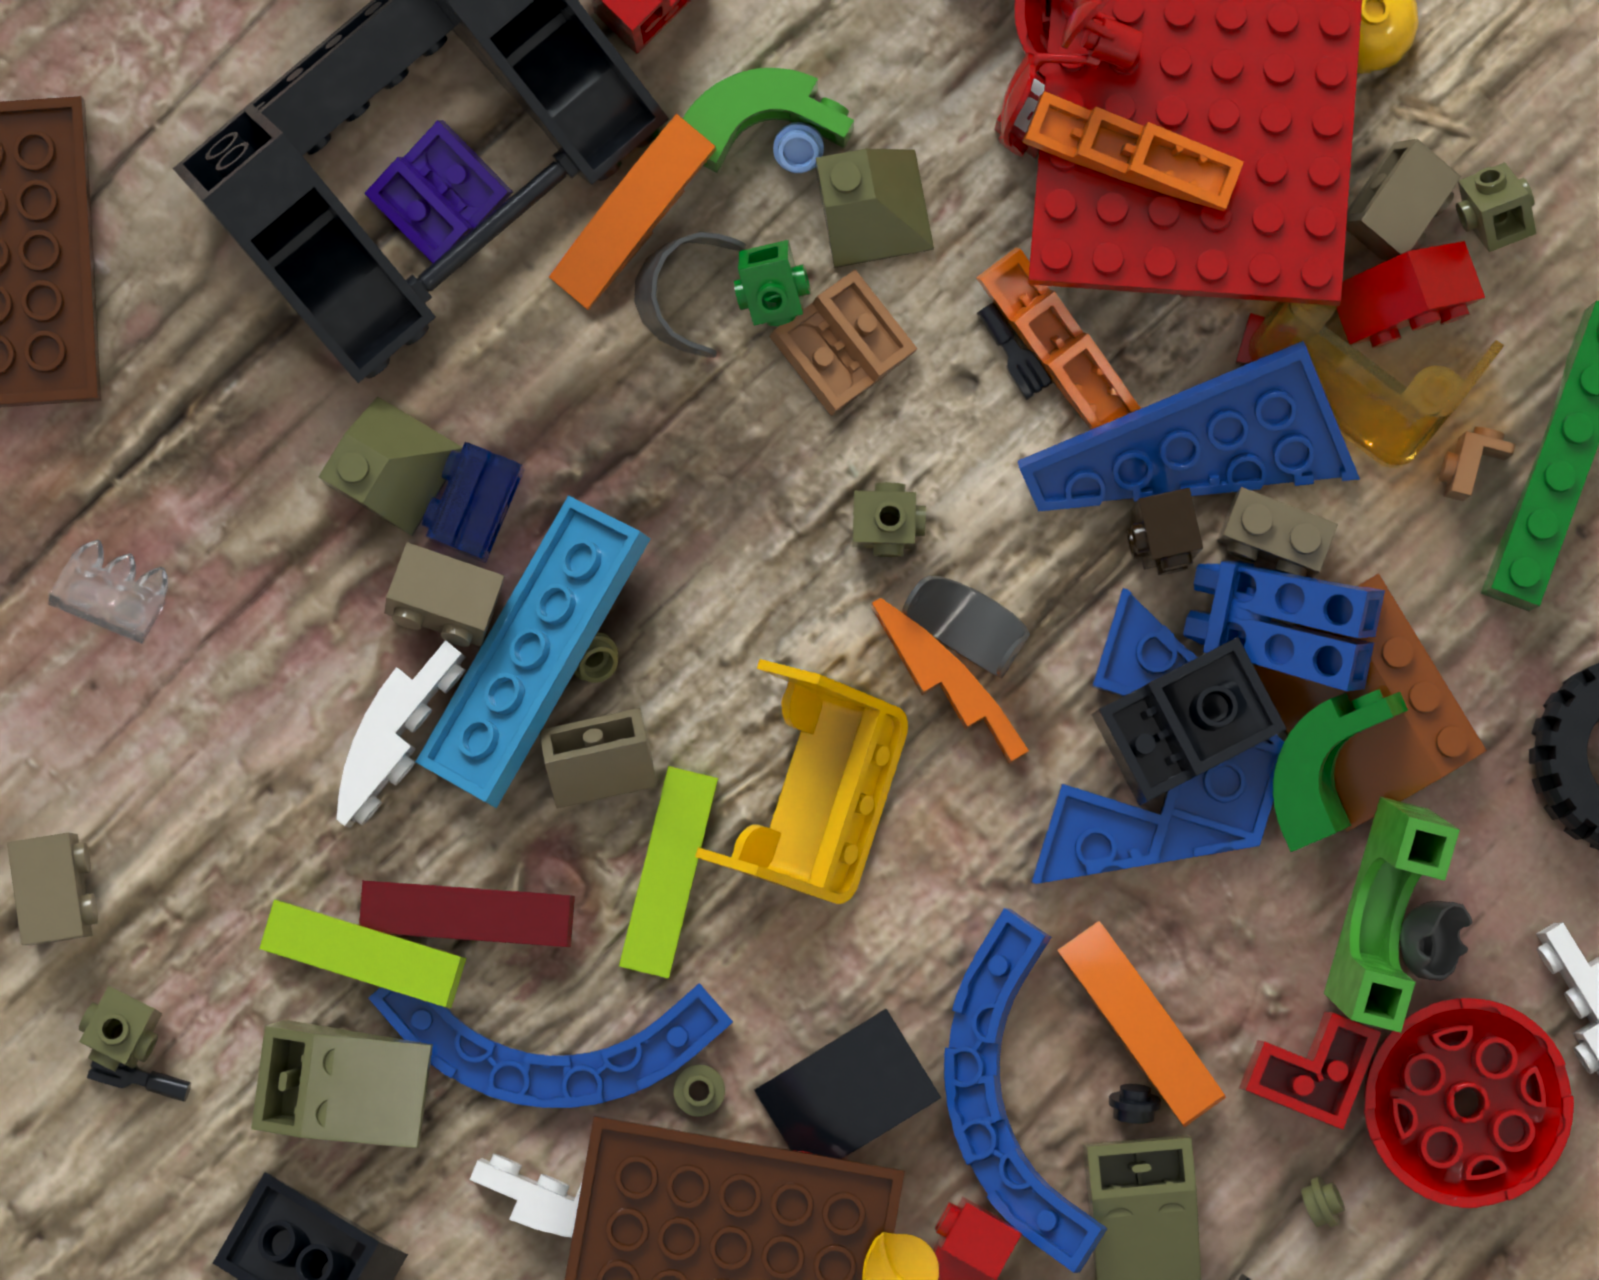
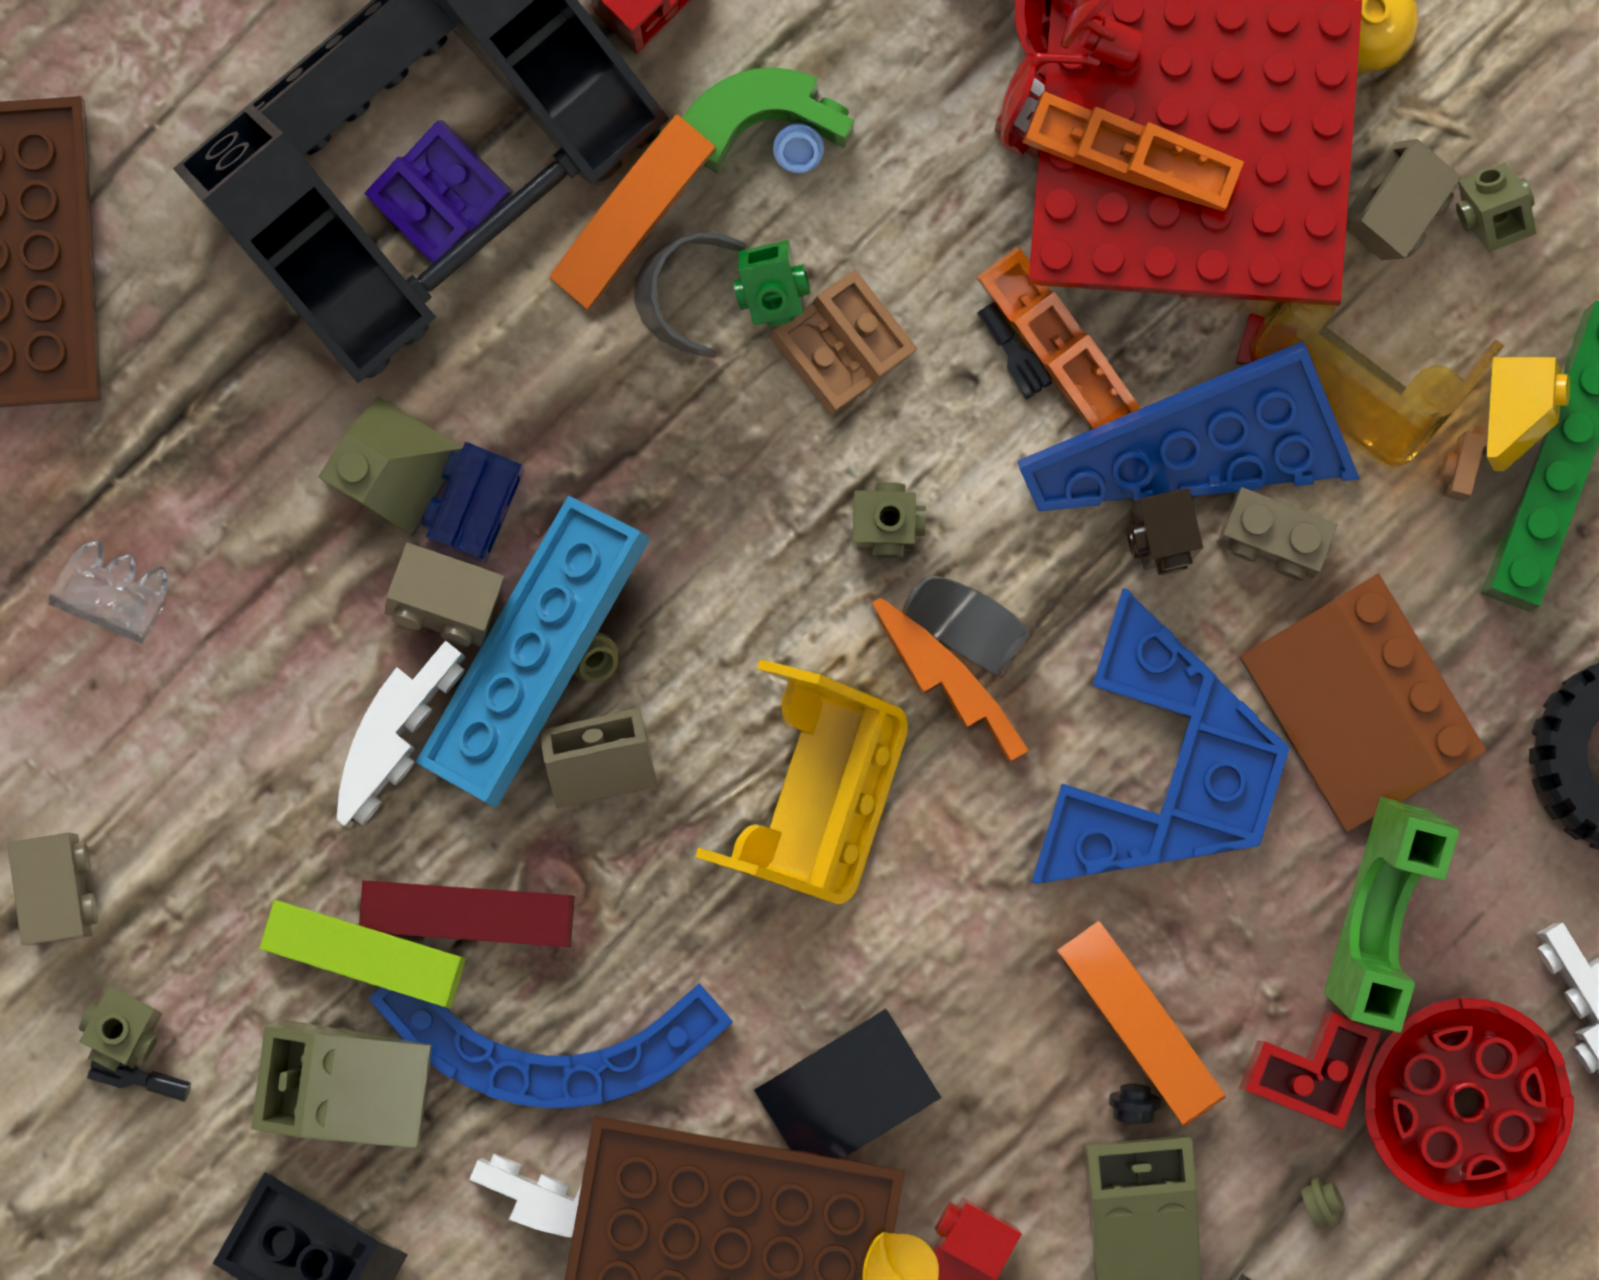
(668, 872): lime tile -> none
(699, 1073): olive plate -> none
(873, 205): olive slope -> none
(978, 1104): blue plate -> none
(1188, 721): black slope -> none
(1252, 596): blue hips -> none
(1305, 768): green arch -> none
(1409, 290): red brick -> none
(1432, 939): dark grey hair -> none
(1523, 405): none -> yellow slope

